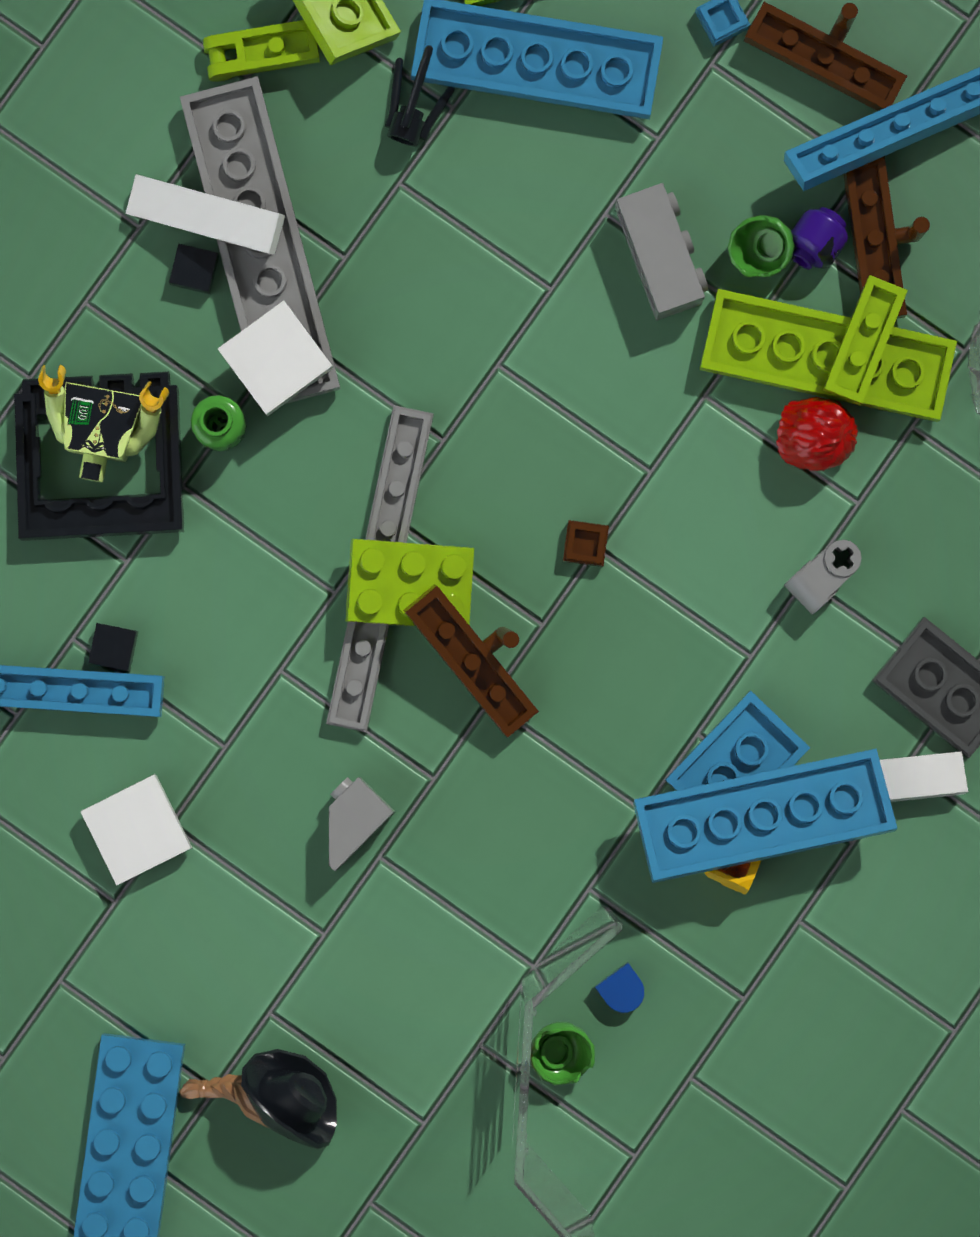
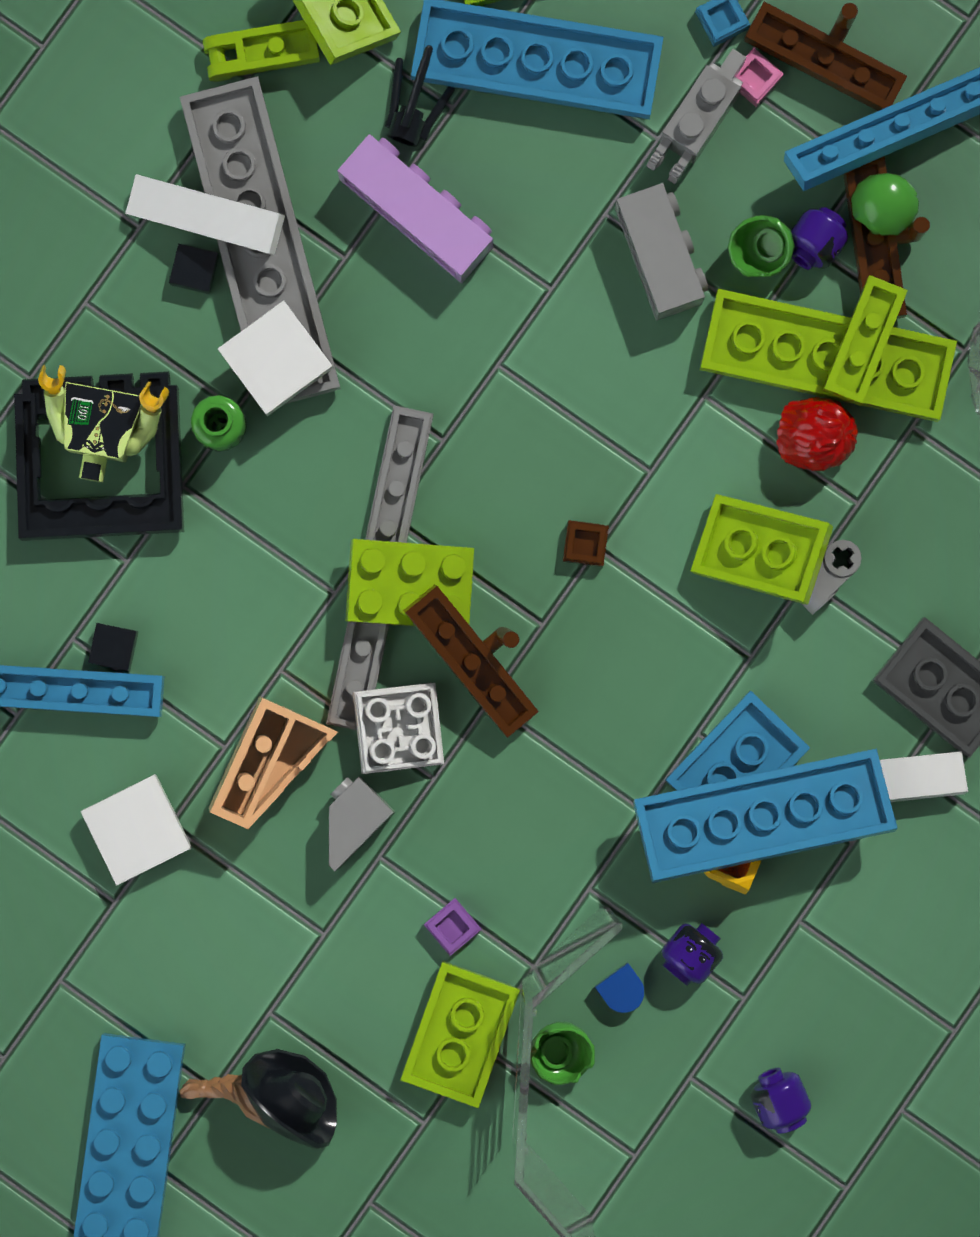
(266, 760): none -> light nougat wedge
(398, 728): none -> white tile
(416, 208): none -> lavender brick
(452, 926): none -> medium lavender tile
(460, 1034): none -> lime plate
(692, 953): none -> dark purple head
(700, 115): none -> light grey hinge
(758, 77): none -> bright pink tile
(762, 549): none -> lime plate
(781, 1100): none -> dark purple head
(885, 204): none -> bright green hair

